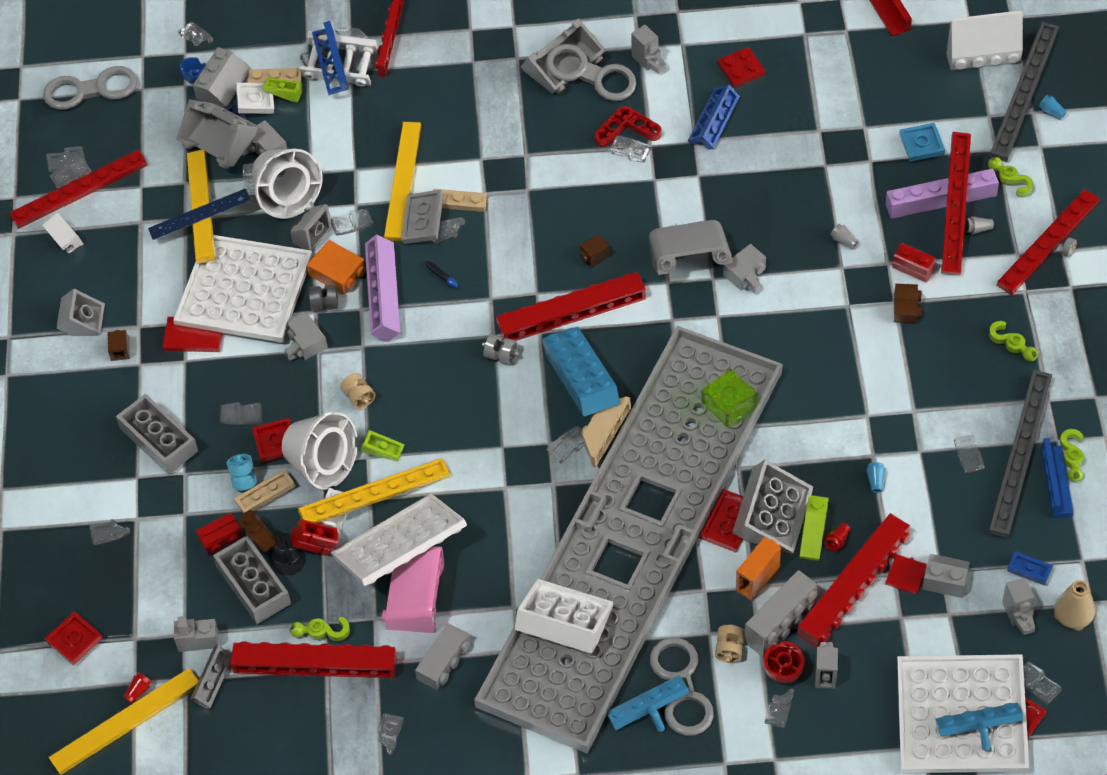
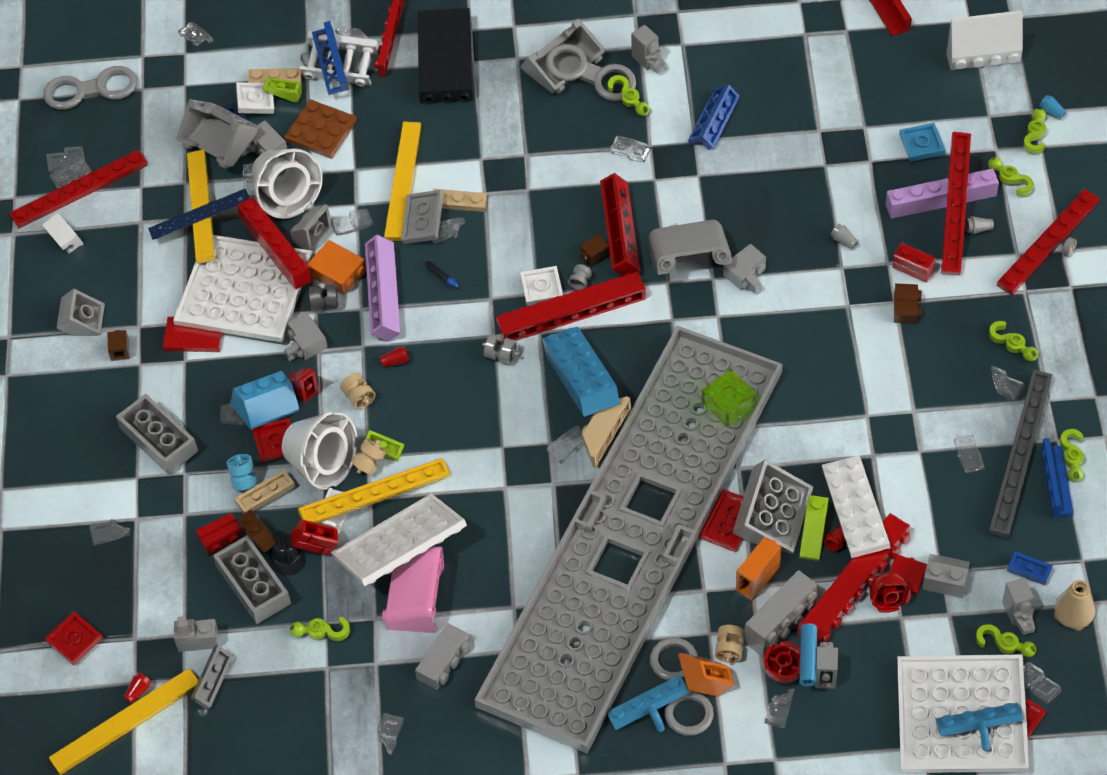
(191, 68): blue hair -> none
(219, 78): light grey slope -> none
(265, 400): none -> dark azure slope
(274, 243): none -> red brick
(304, 383): none -> red slope
(314, 660): red brick -> none
(320, 128): none -> dark orange plate
(367, 458): none -> tan wheel
(395, 357): none -> red cone
(445, 55): none -> black brick
(540, 284): none -> white plate
(563, 615): white slope -> none
(580, 276): none -> light grey wheel
(619, 225): none -> red brick
(627, 121): red beam -> none
(630, 96): none -> lime piece
(705, 675): none -> orange slope
(741, 67): red plate -> none
(808, 655): none -> dark azure piece
(855, 506): none -> white plate
(876, 476): dark azure cone -> none
(889, 592): none -> red cylinder
(1005, 385): none -> clear slope
(1006, 643): none -> lime piece
(1024, 91): dark grey plate -> none
(1035, 131): none -> lime piece

